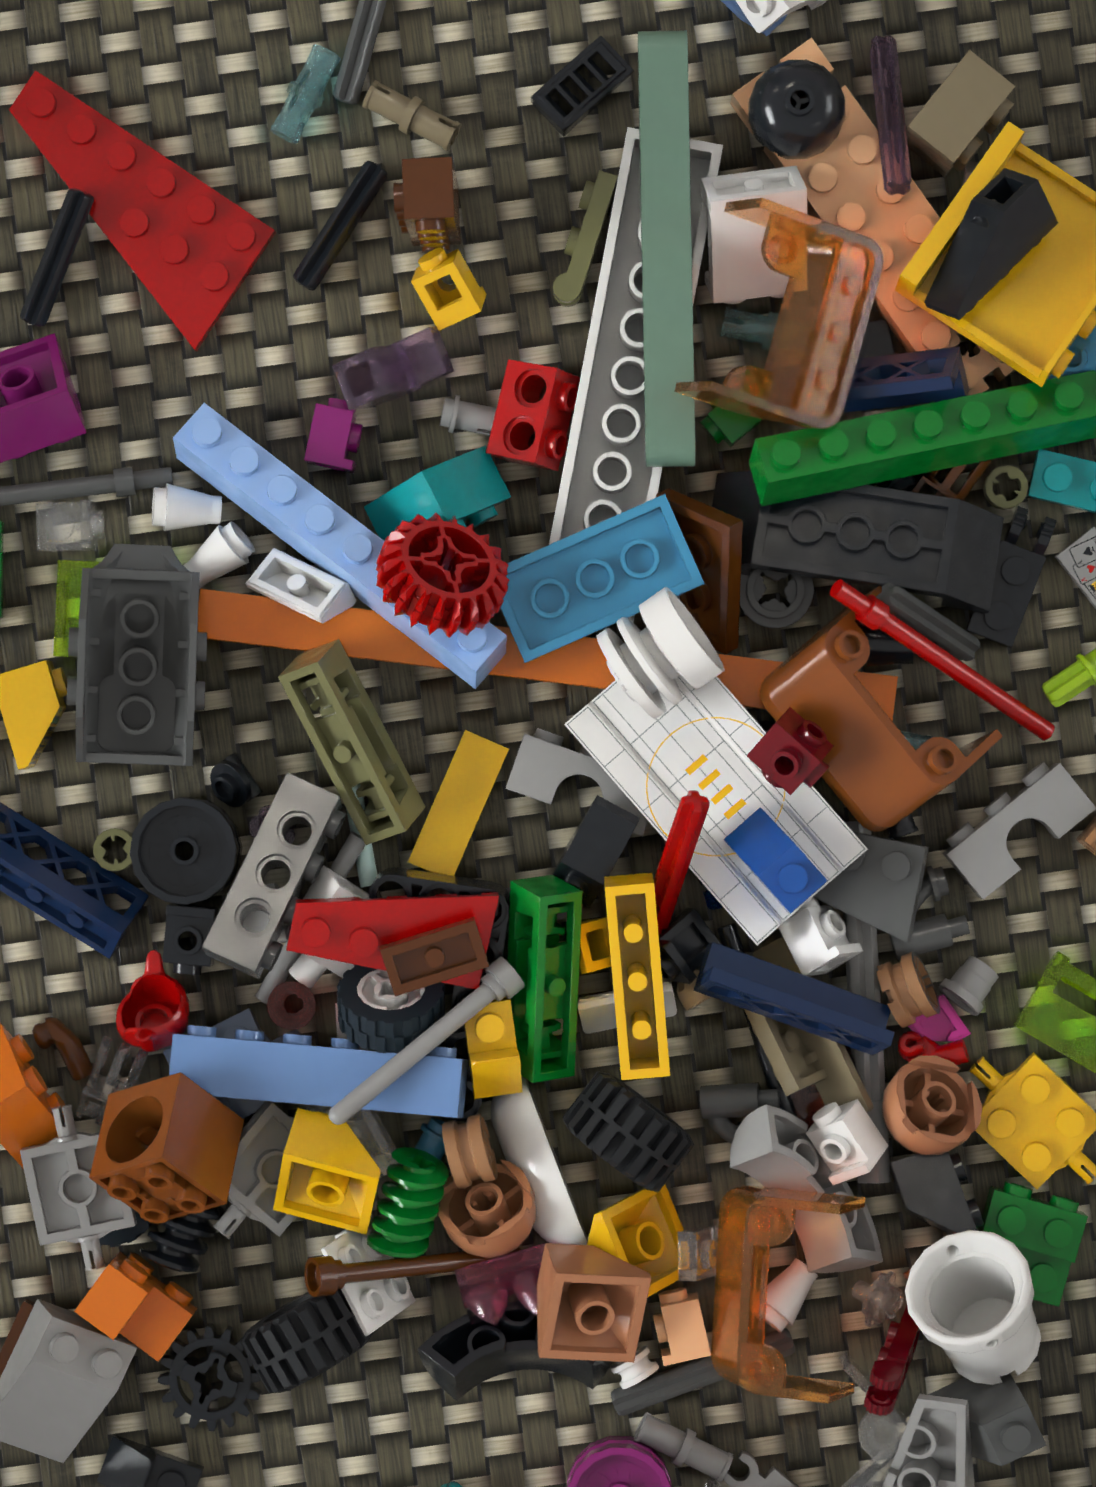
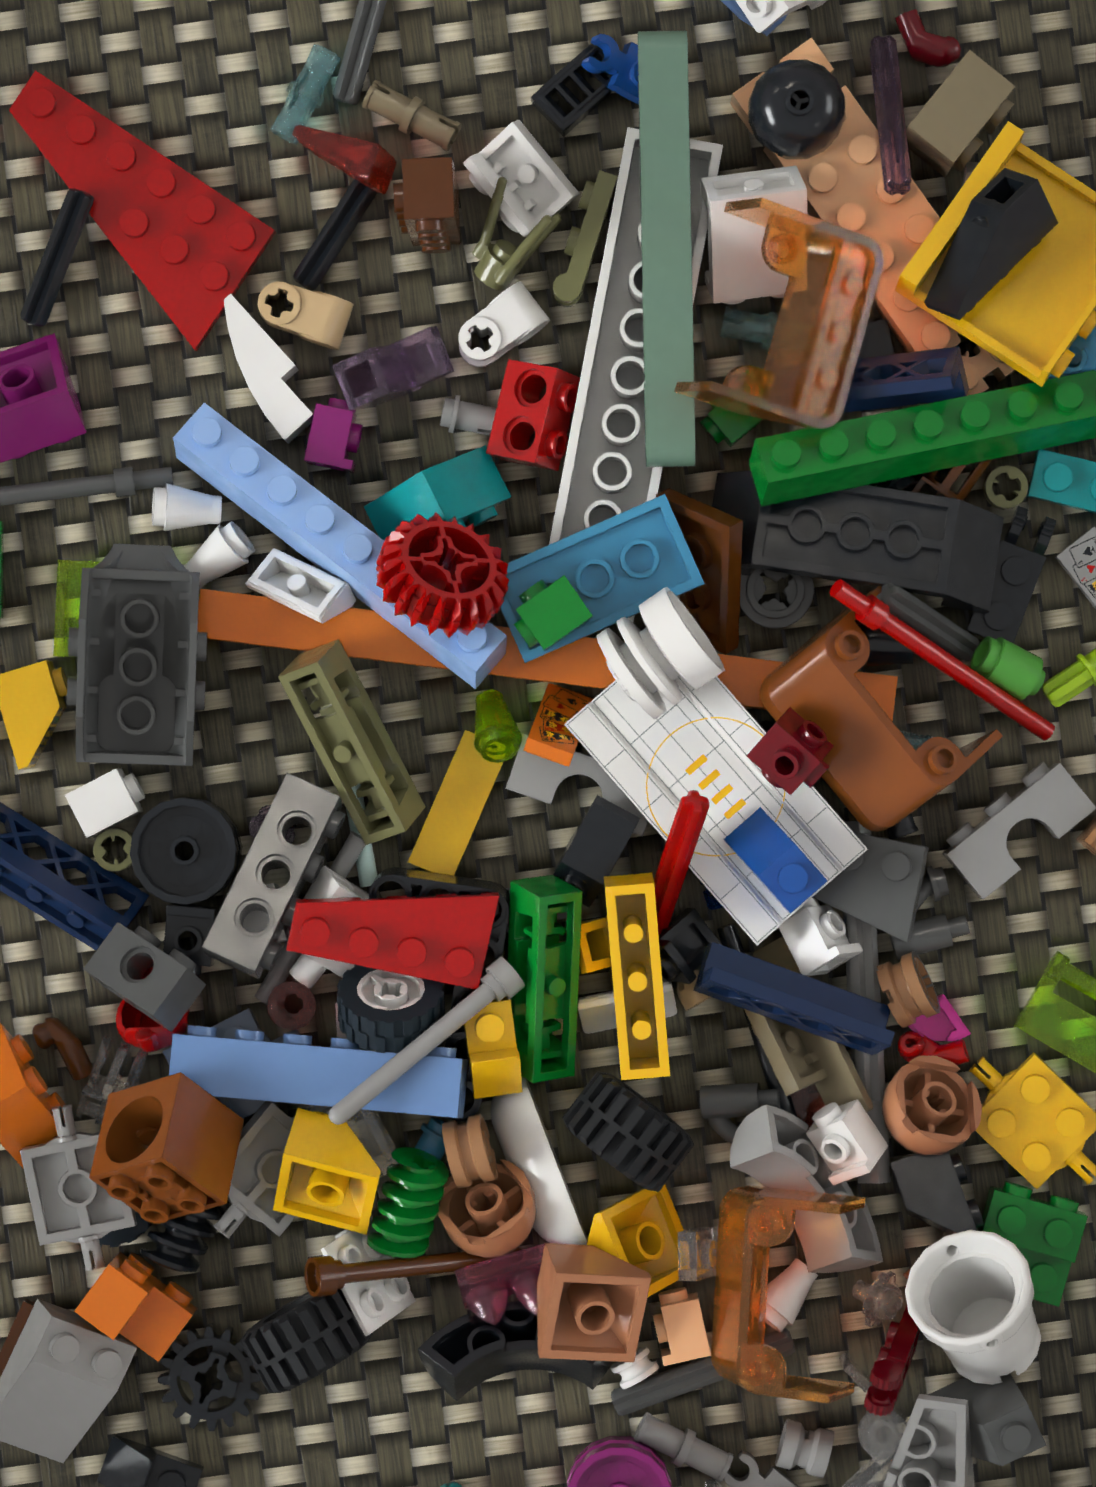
(69, 526): clear bracket -> none
(106, 801): none -> white brick
(161, 995): none -> dark grey brick
(233, 782): black plate -> none
(266, 371): none -> white slope
(314, 315): none -> tan piece
(357, 158): none -> clear red slope
(434, 956): reddish brown plate -> none
(447, 302): yellow brick -> none
(495, 728): none -> clear neon green cone
(504, 260): none -> olive plant
(507, 320): none -> white piece
(533, 179): none -> white bracket
(548, 734): none -> orange tile
(550, 613): none -> green brick
(619, 64): none -> blue plate
(804, 1448): none -> light grey wheel
(925, 46): none -> dark red arm
(970, 985): light grey piece -> none
(1009, 667): none -> bright green brick

